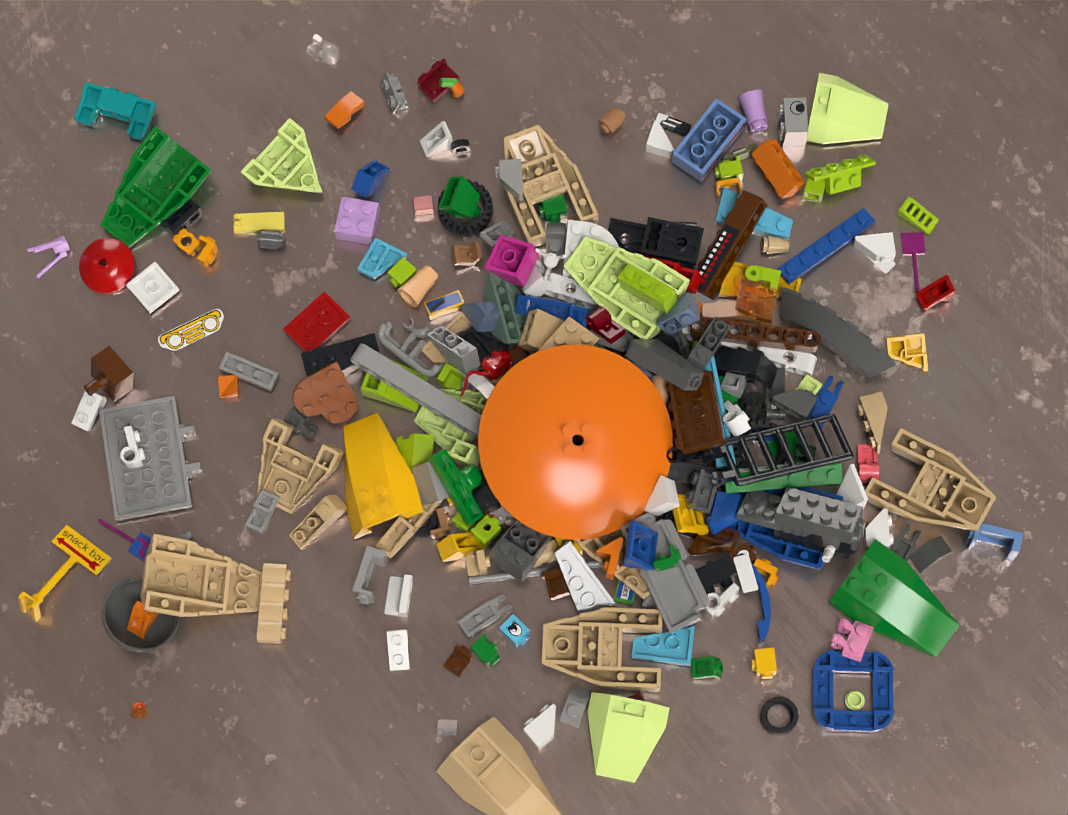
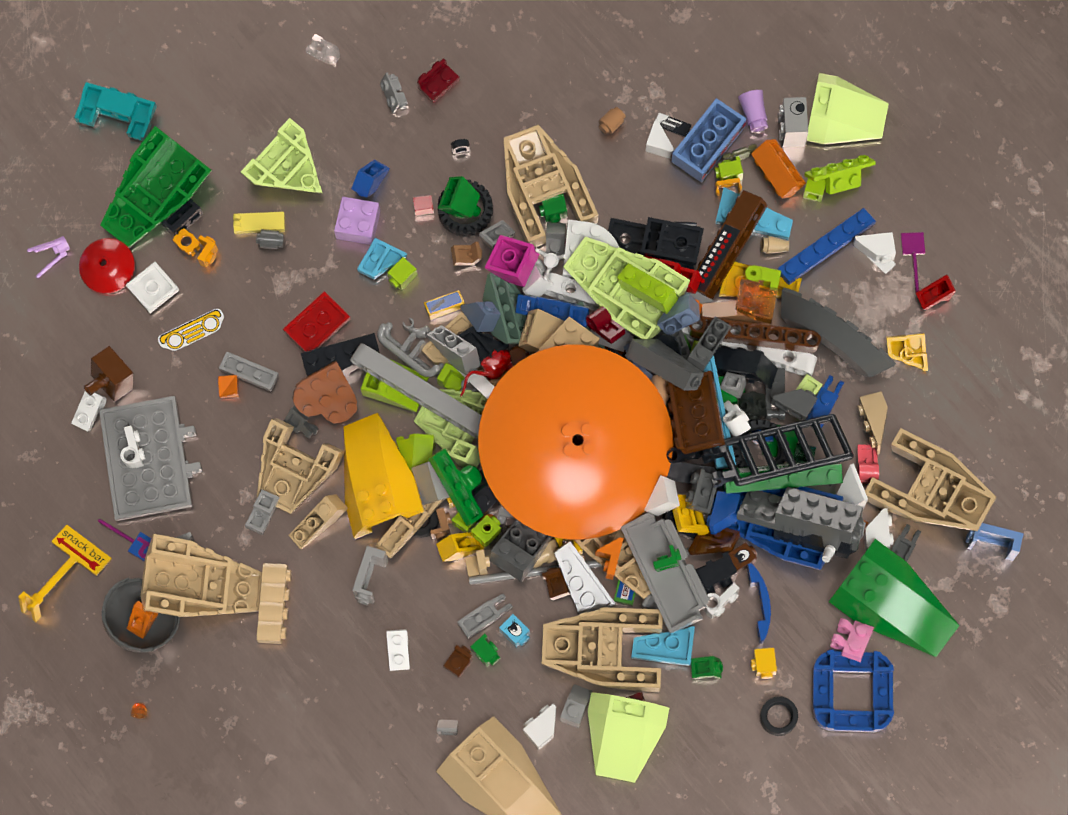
(342, 110): orange slope -> none
(399, 596): white panel -> none
(418, 286): light nougat plant -> none
(437, 140): white slope -> none
(454, 84): arm -> none
(511, 176): light grey slope -> none
(640, 547): blue slope -> none
(745, 573): white sticker -> none
(765, 568): light orange bracket -> none
(854, 700): yellowish green plate -> none
(921, 211): lime slope -> none
(930, 553): dark grey slope -> none

